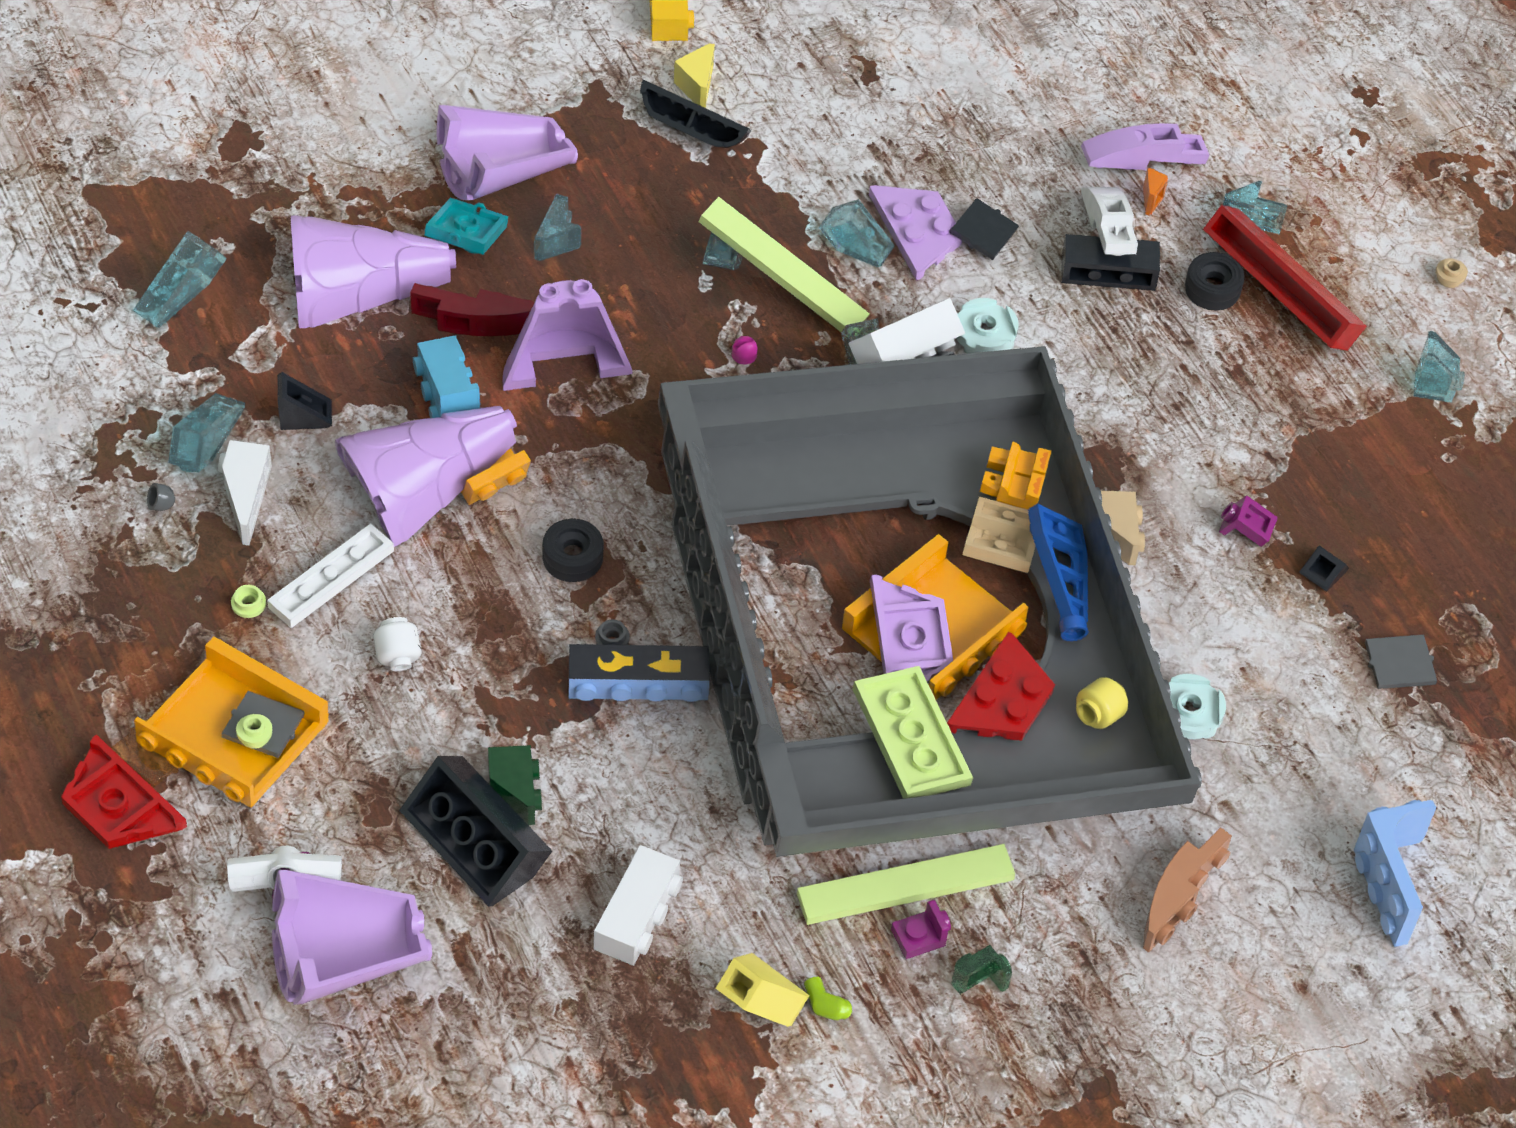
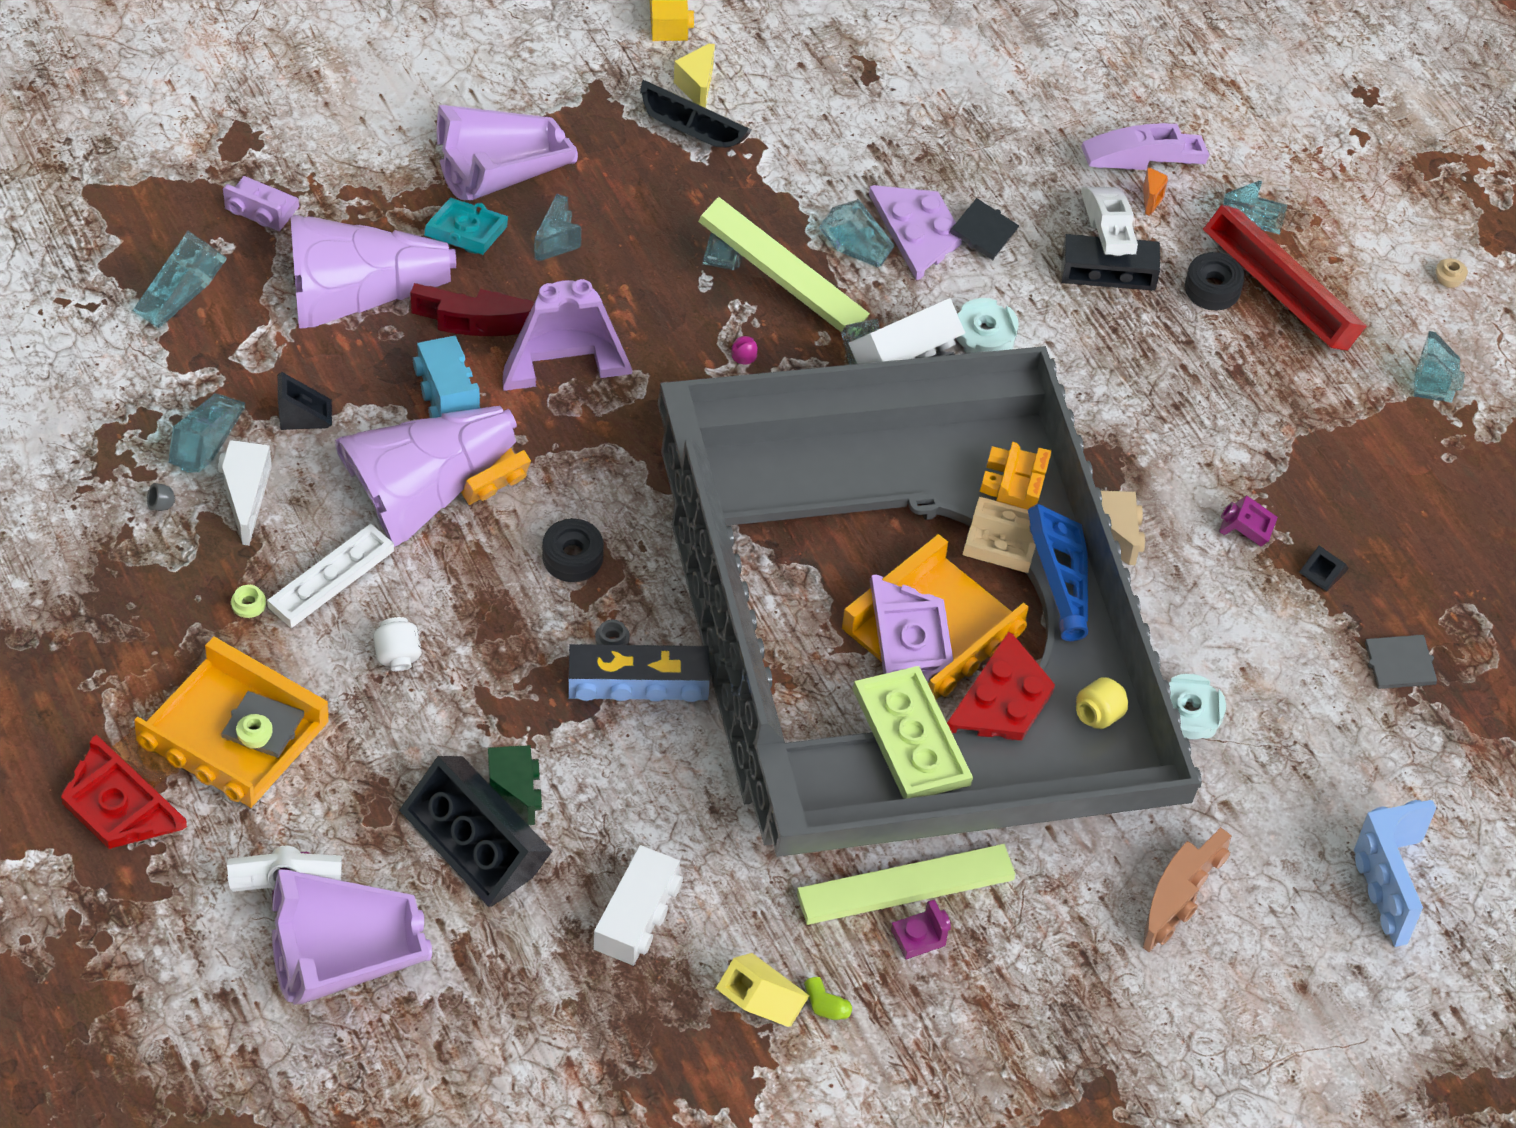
(260, 203): none -> lavender bracket
(977, 967): clear green bracket -> none

